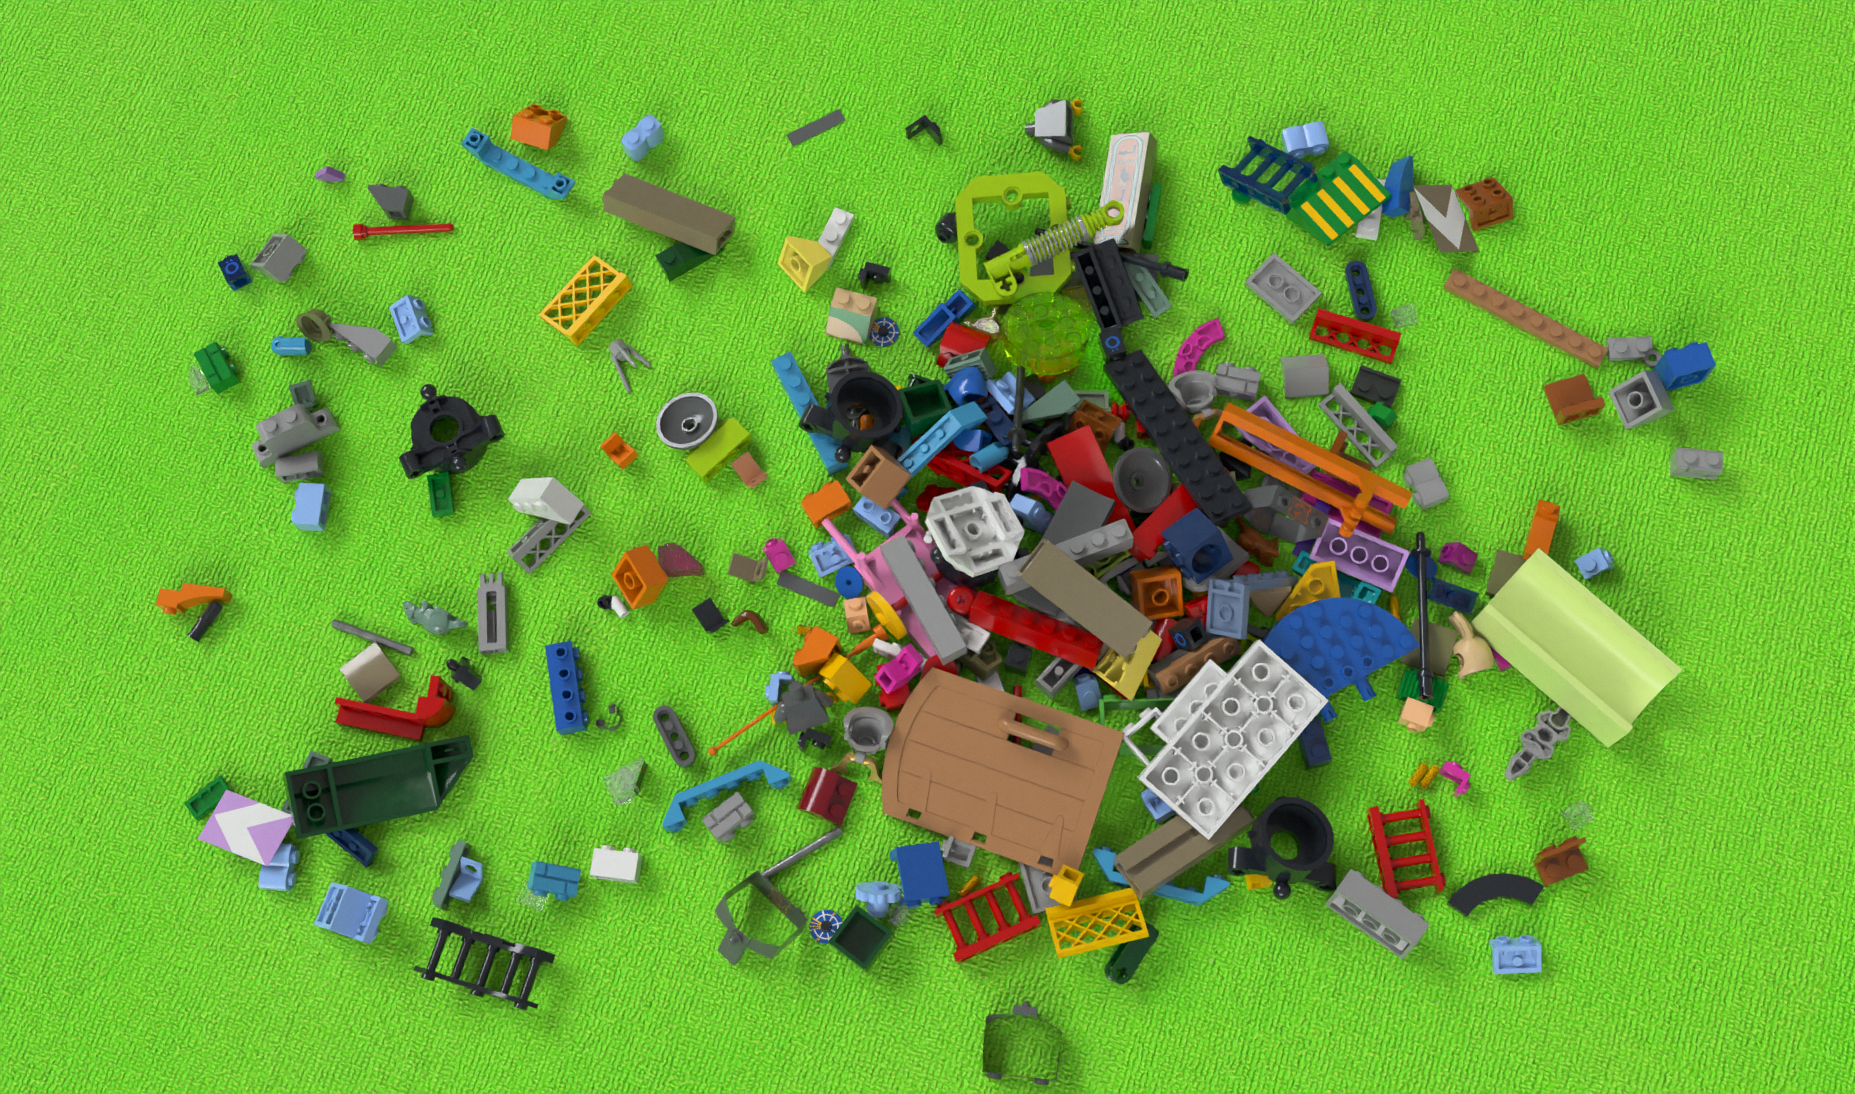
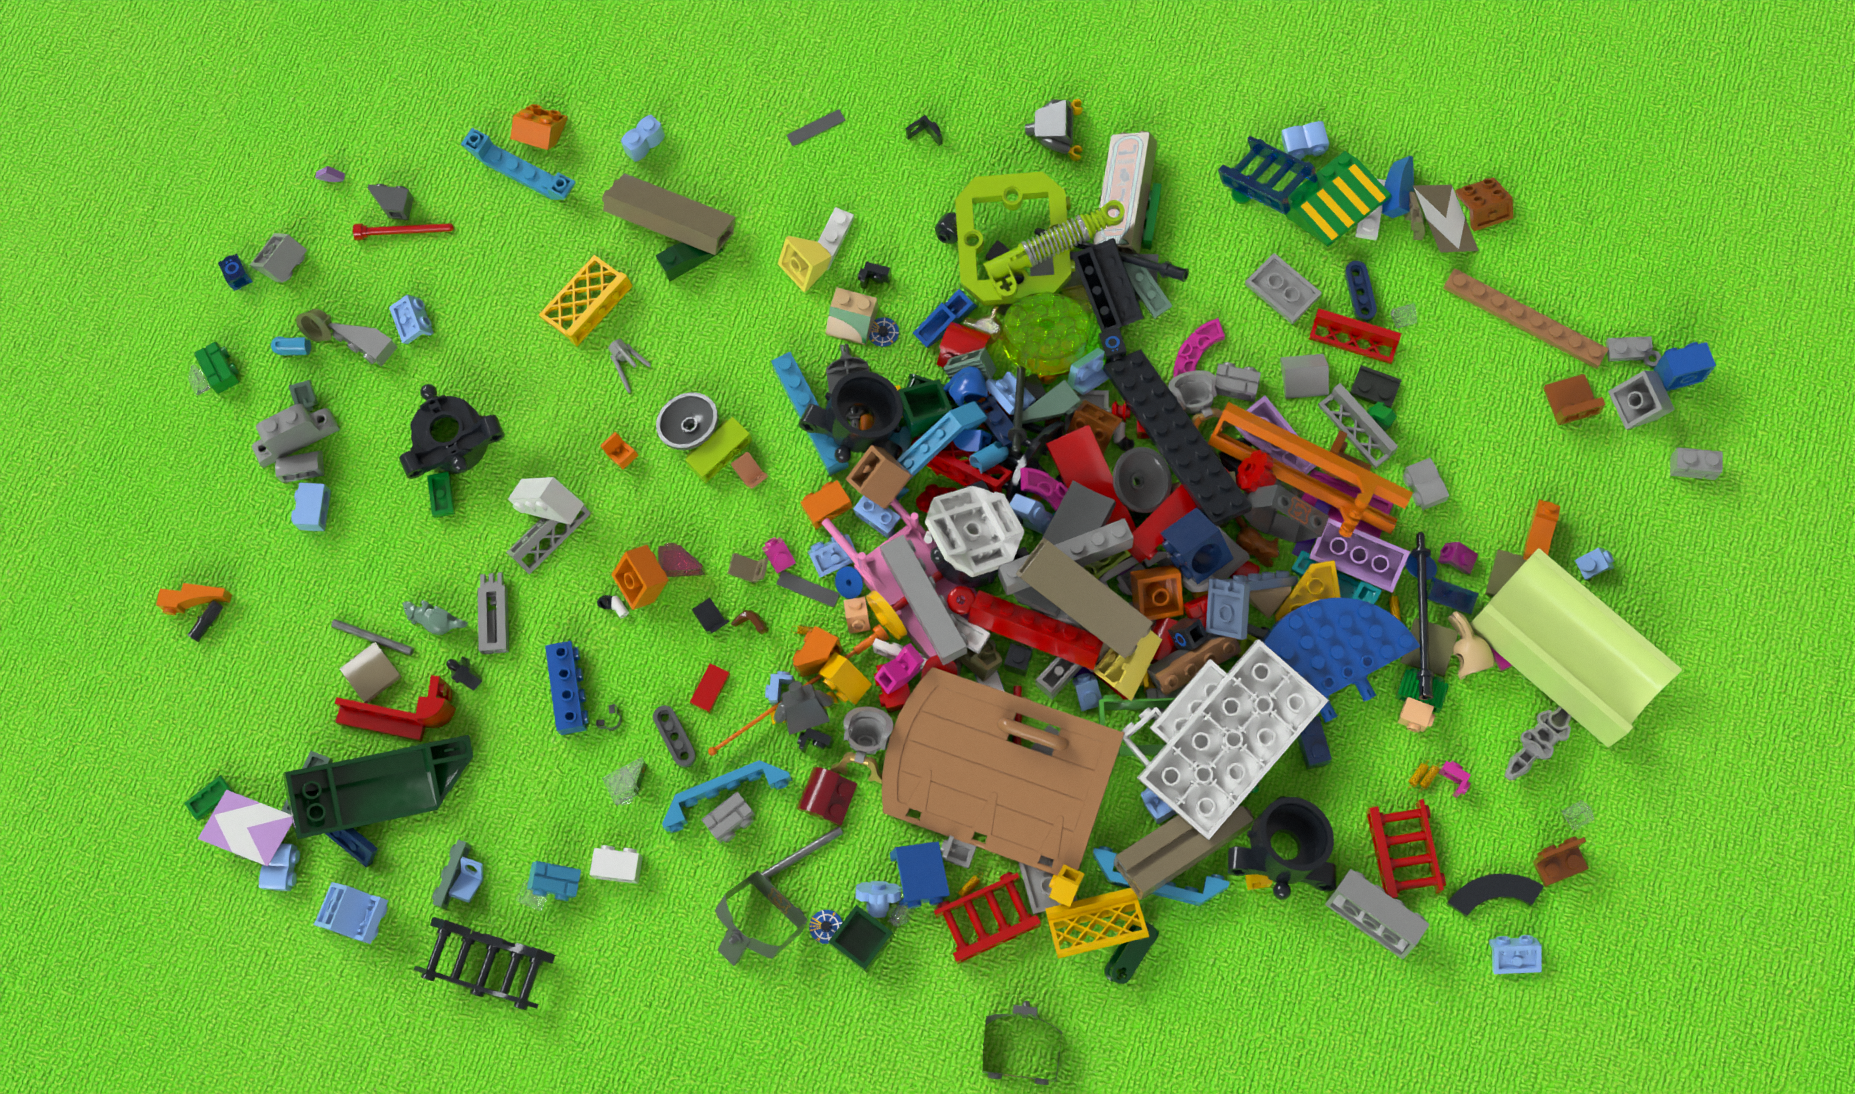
(709, 688): none -> red tile
(1087, 372): none -> light blue bracket
(1255, 472): none -> red plant

